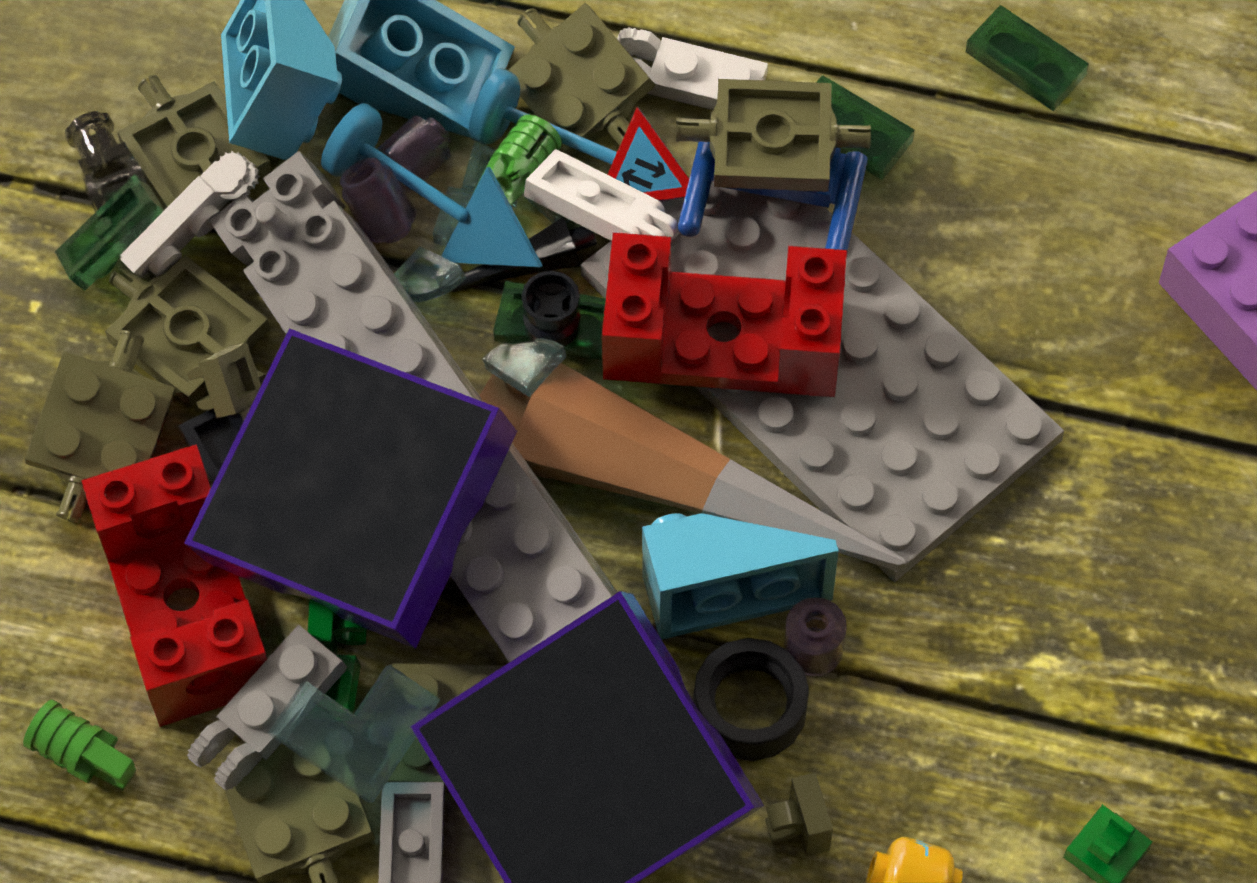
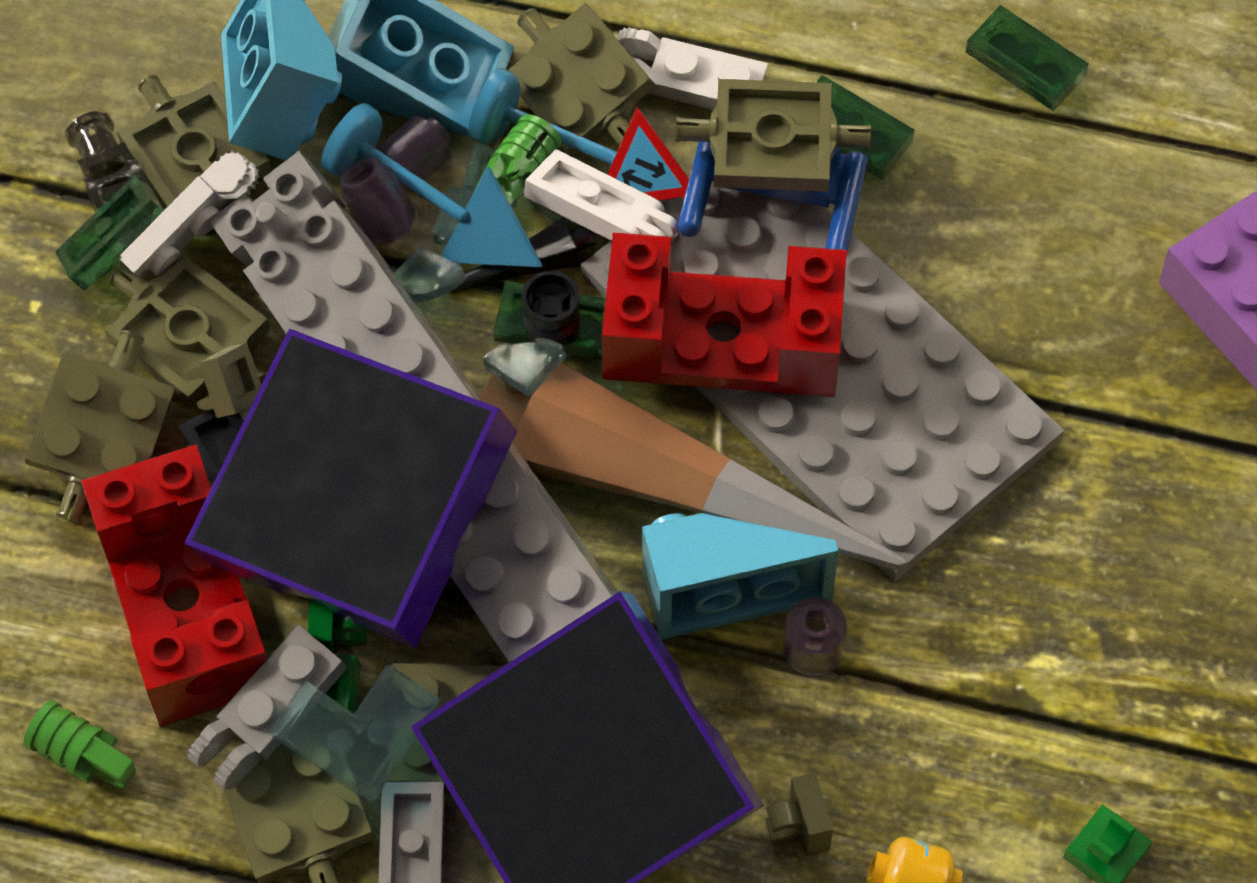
(758, 656): black tyre -> none

